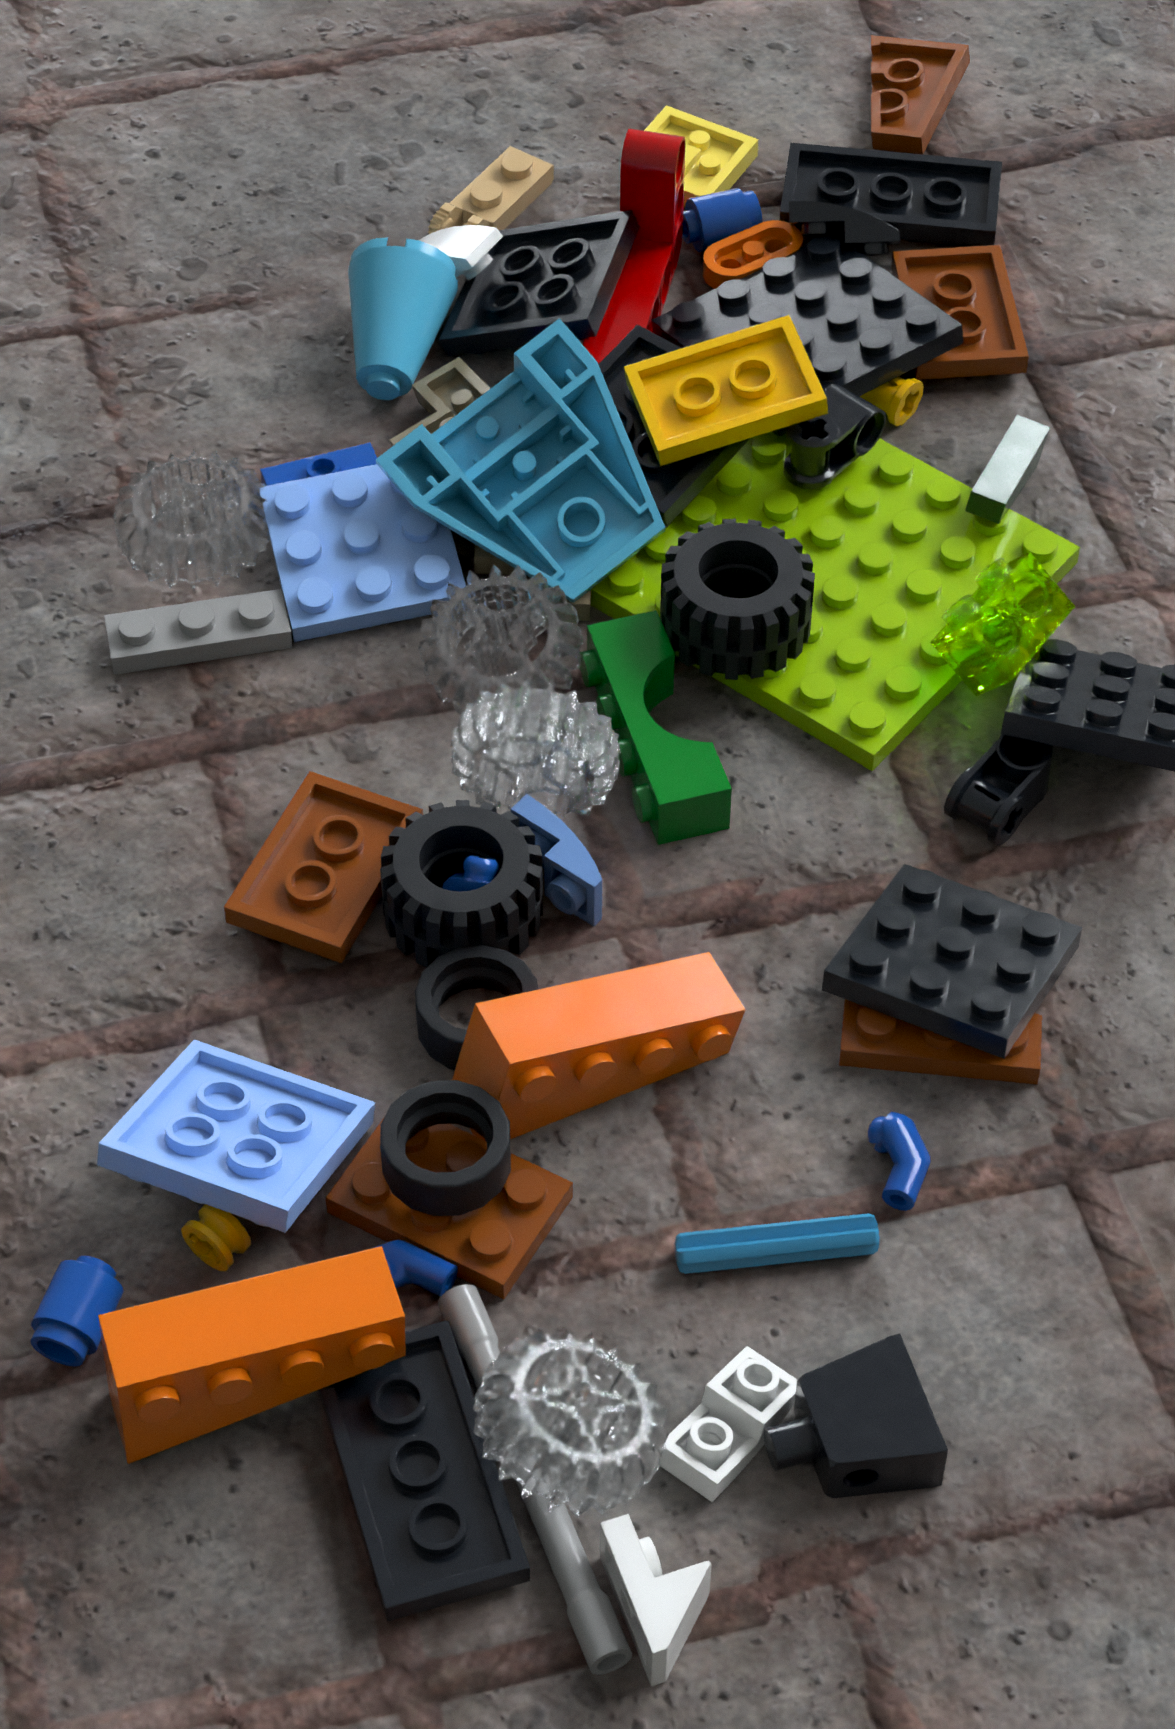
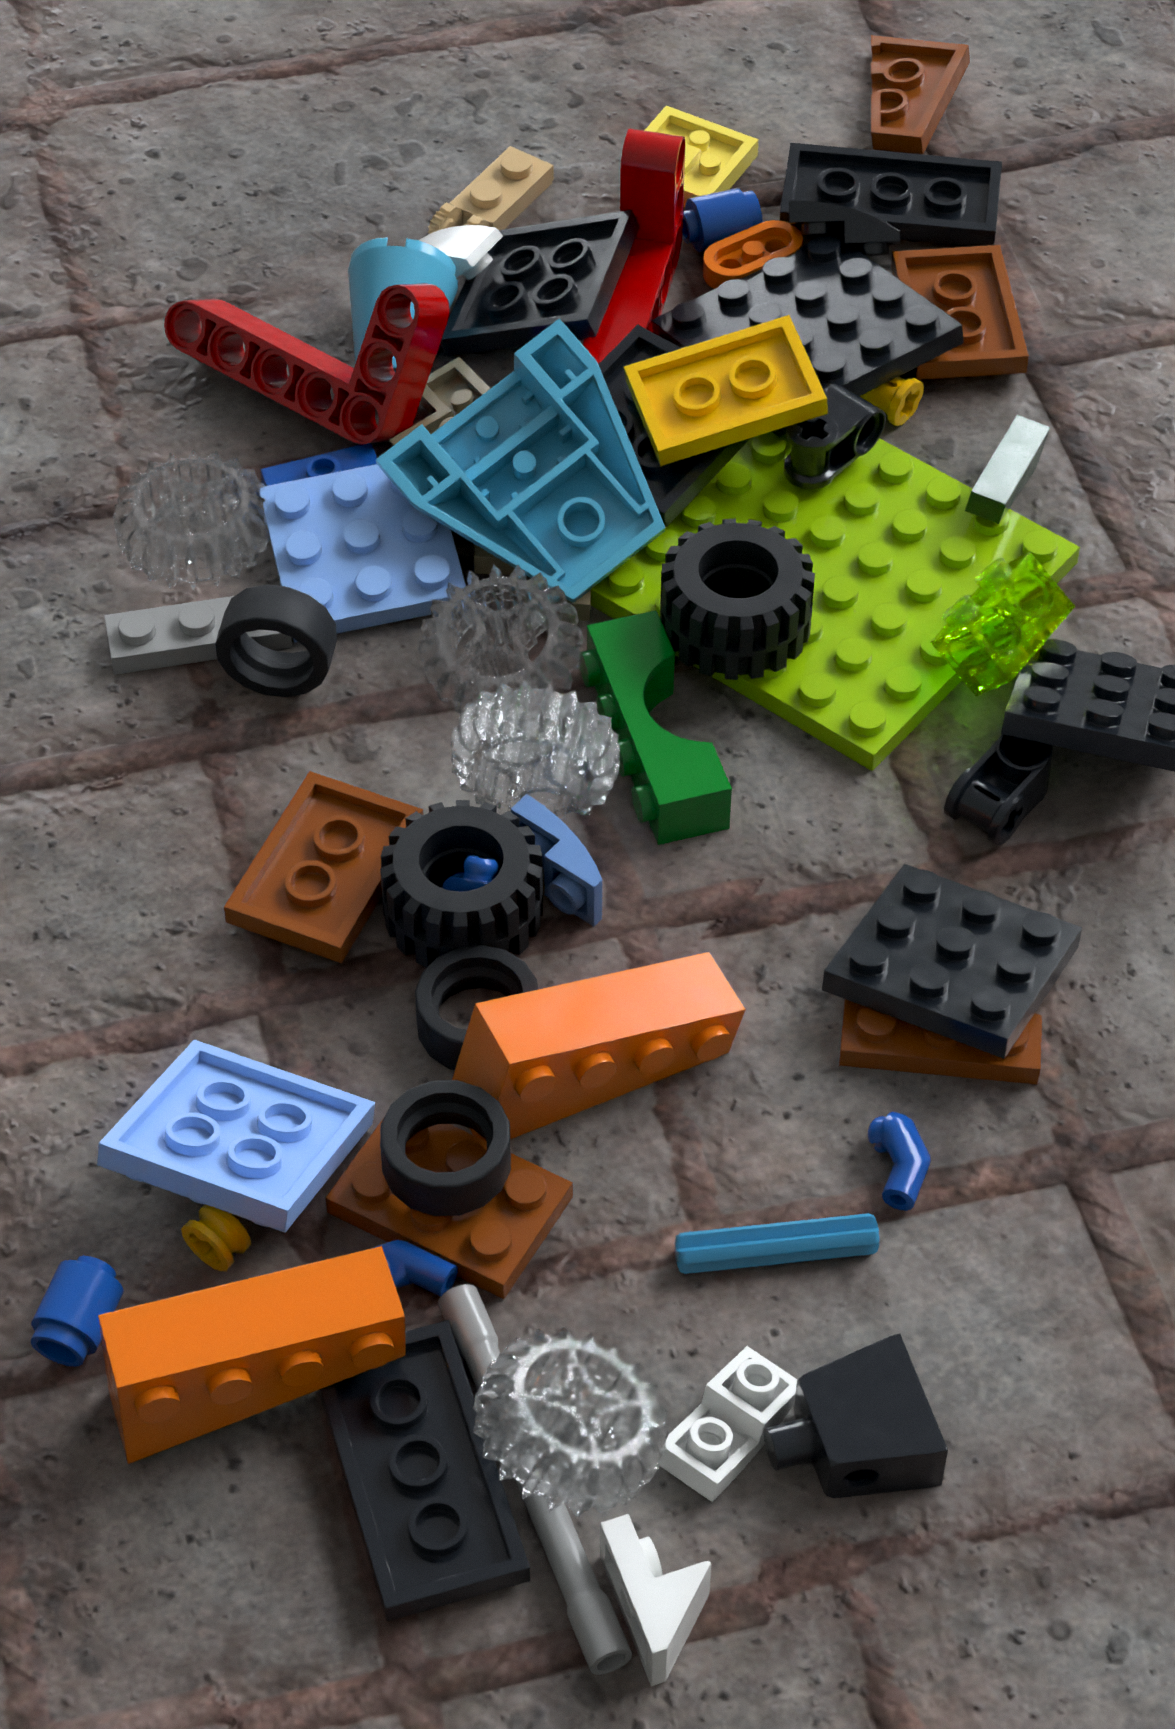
(281, 611): none -> black tyre
(312, 372): none -> red beam

